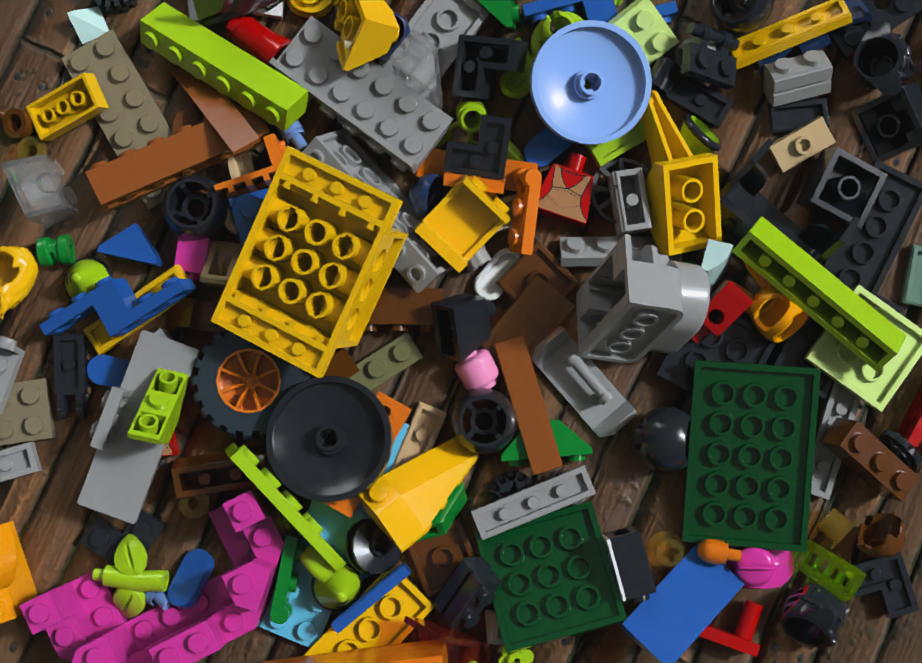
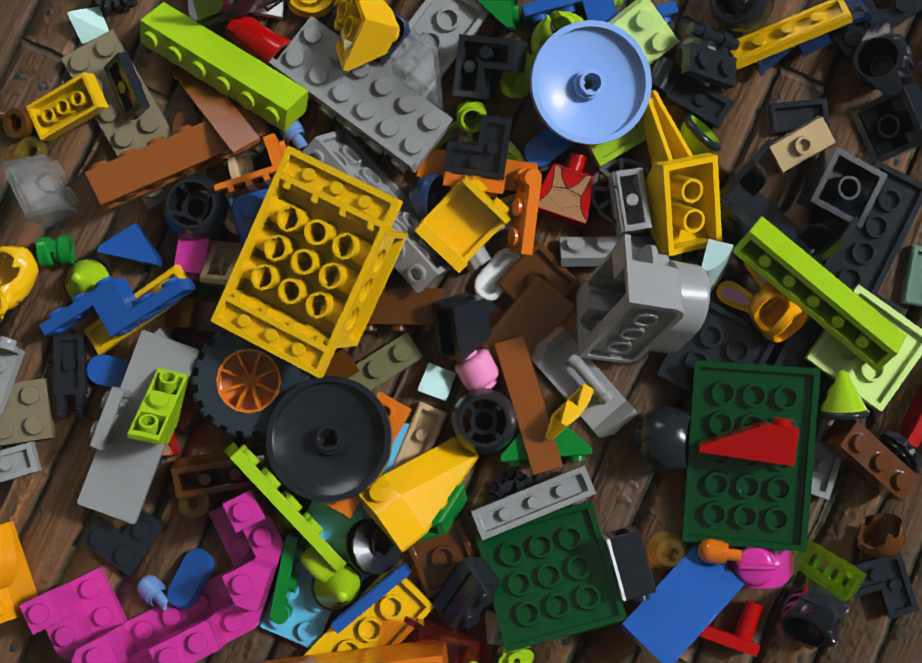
(126, 86): none -> black plate
(131, 577): lime plant -> none
(437, 381): none -> light aqua slope
(569, 411): none -> yellow slope
(730, 303): red torso -> none
(761, 441): none -> red slope
(797, 78): light grey brick -> none
(835, 526): clear yellow piece -> none
(842, 400): none -> lime hat

